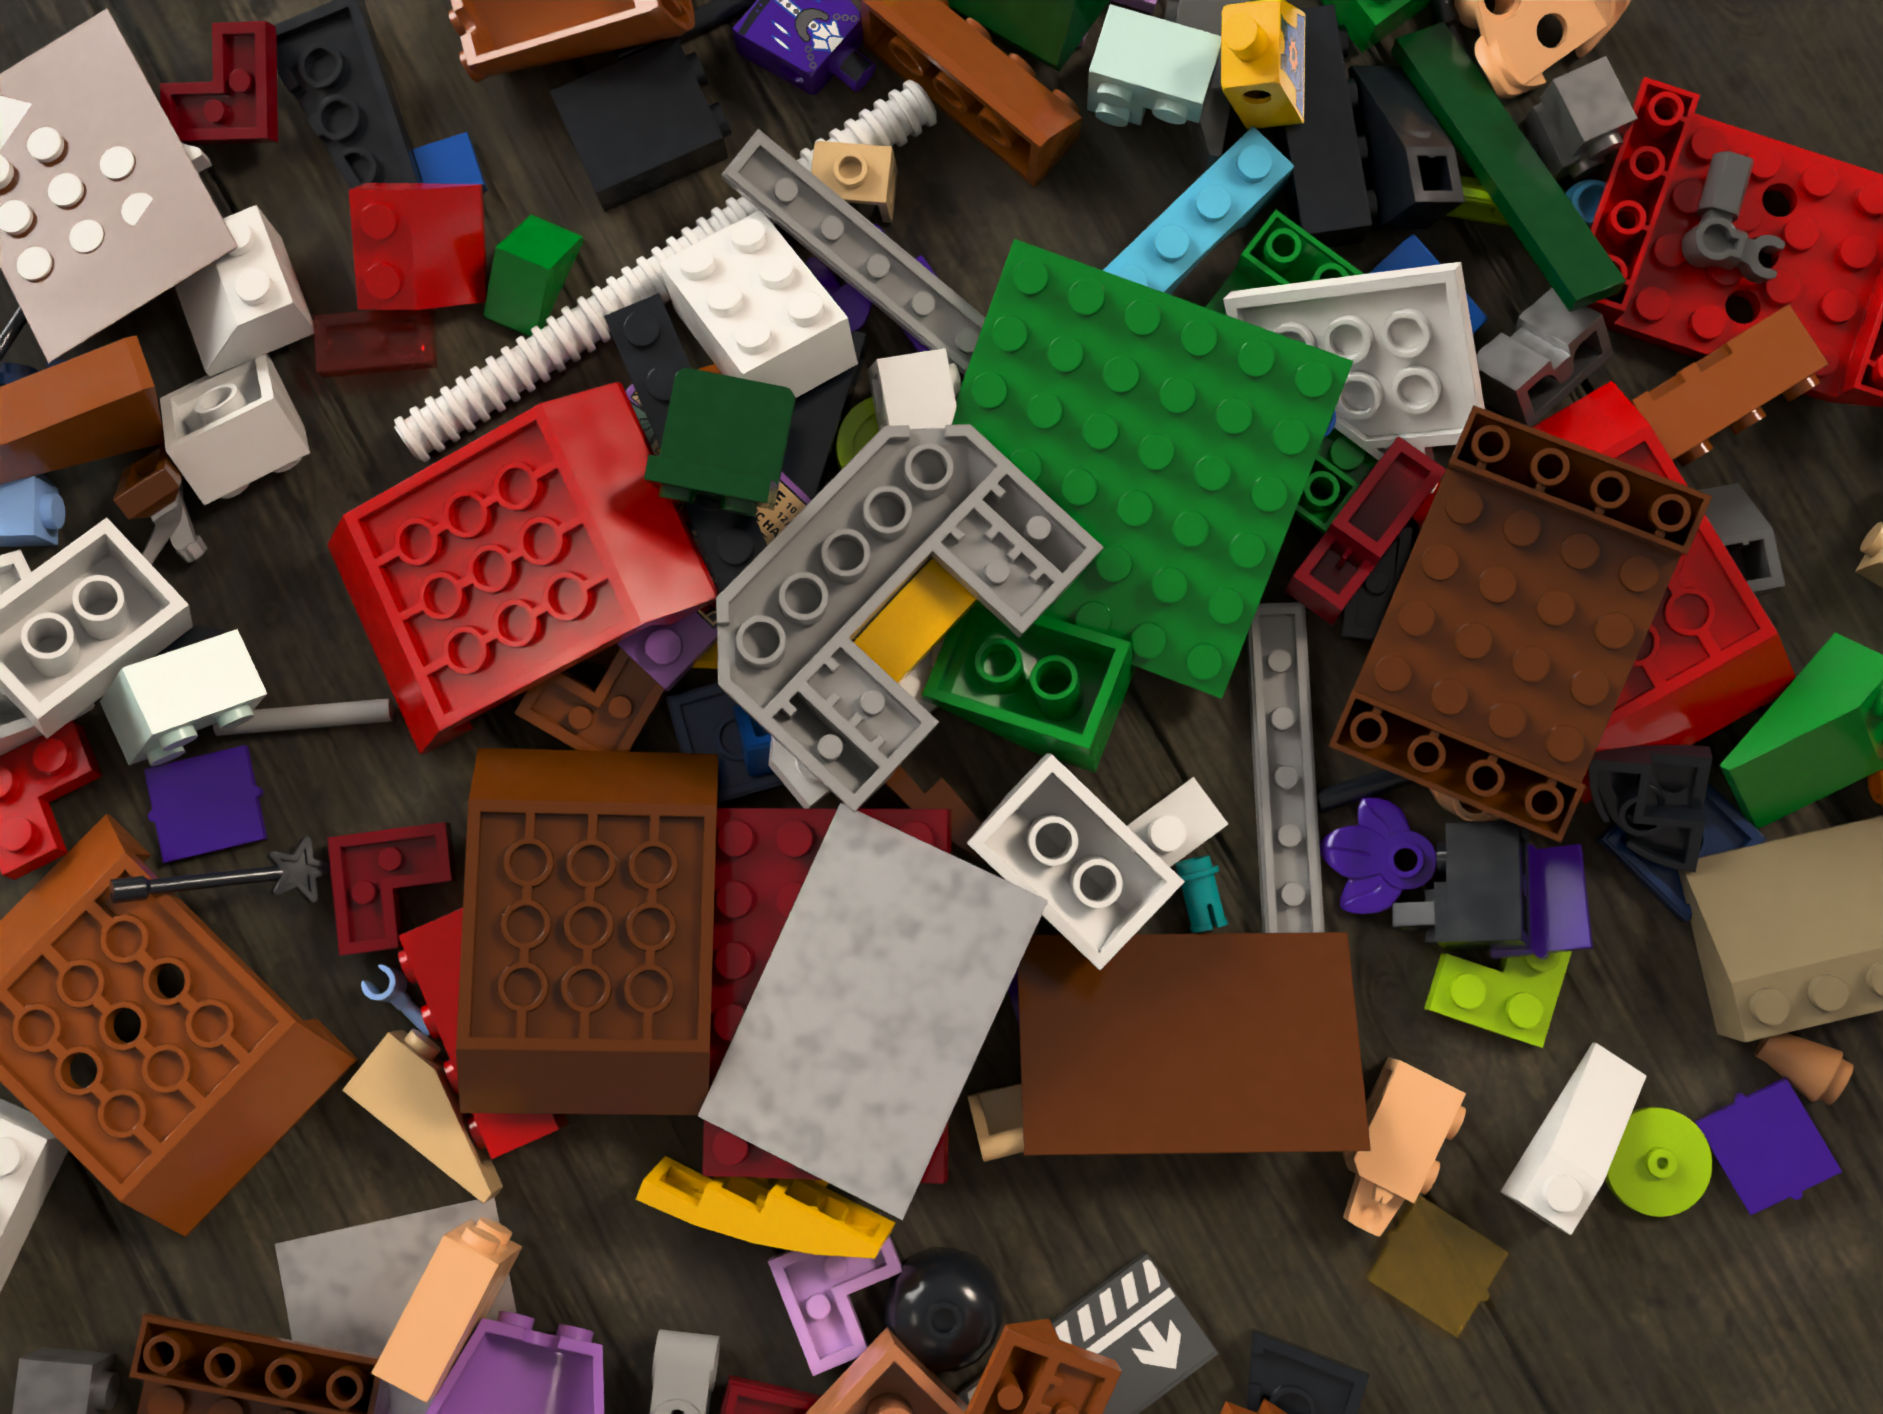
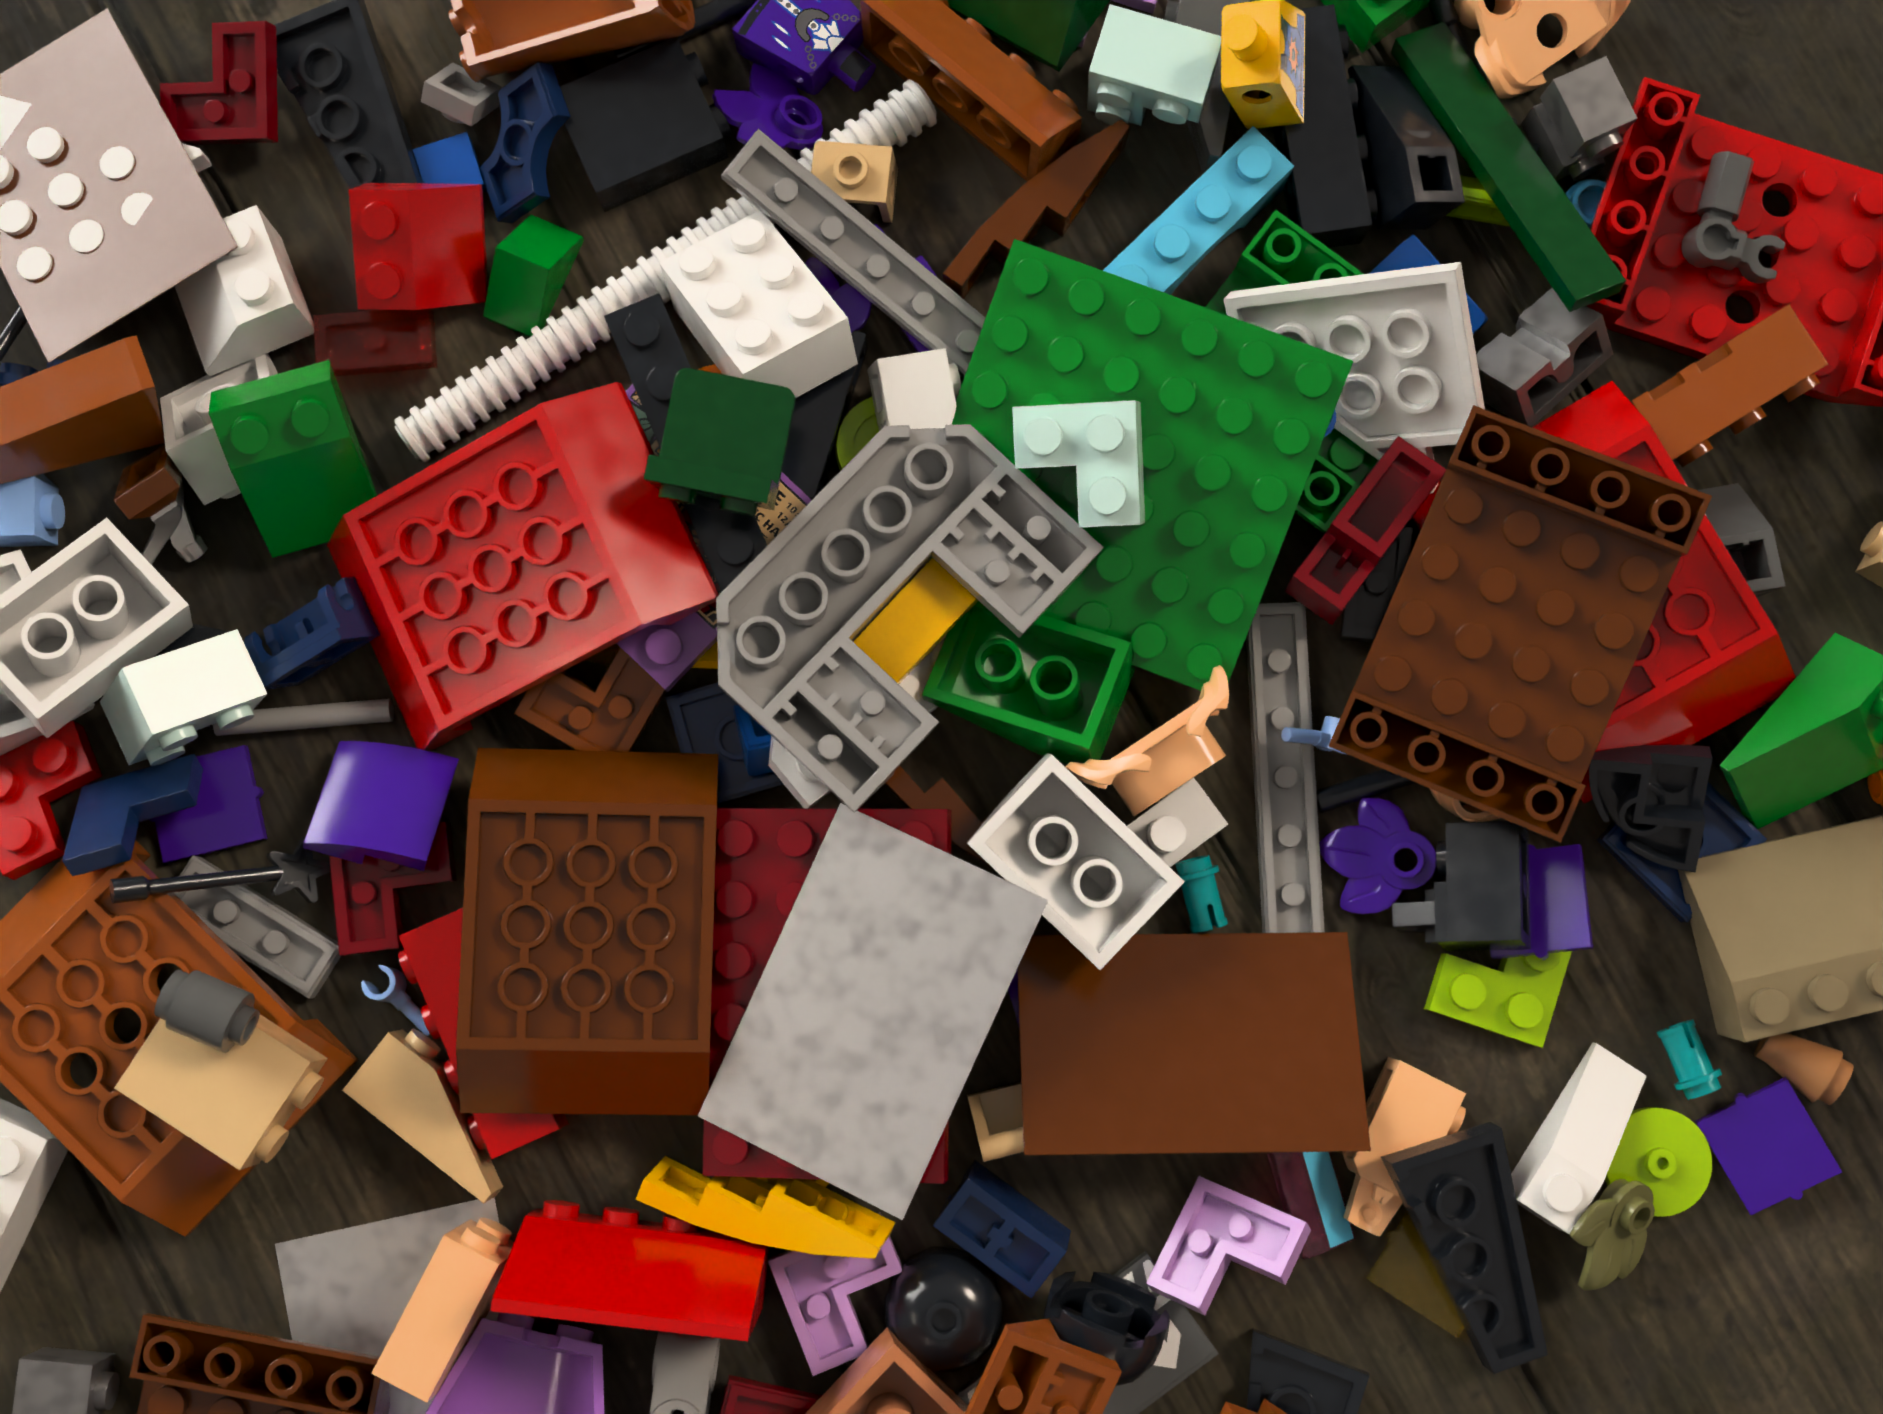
(112, 808): none -> dark blue tile
(207, 1010): none -> dark grey brick
(228, 1099): none -> tan brick
(263, 932): none -> light grey tile
(292, 454): none -> green slope
(313, 636): none -> dark blue hinge
(381, 803): none -> dark purple slope
(459, 96): none -> light grey plate
(530, 119): none -> dark blue tile
(632, 1273): none -> red slope
(773, 108): none -> dark purple plate
(1003, 1229): none -> dark blue hinge
(1047, 199): none -> reddish brown slope
(1103, 446): none -> light aqua brick
(1108, 1319): none -> black cylinder
(1165, 755): none -> light nougat piece
(1219, 1229): none -> lavender plate
(1312, 1194): none -> slope
(1317, 738): none -> light blue hand
(1473, 1232): none -> black wing
(1614, 1232): none -> olive plate
(1689, 1060): none -> teal pin

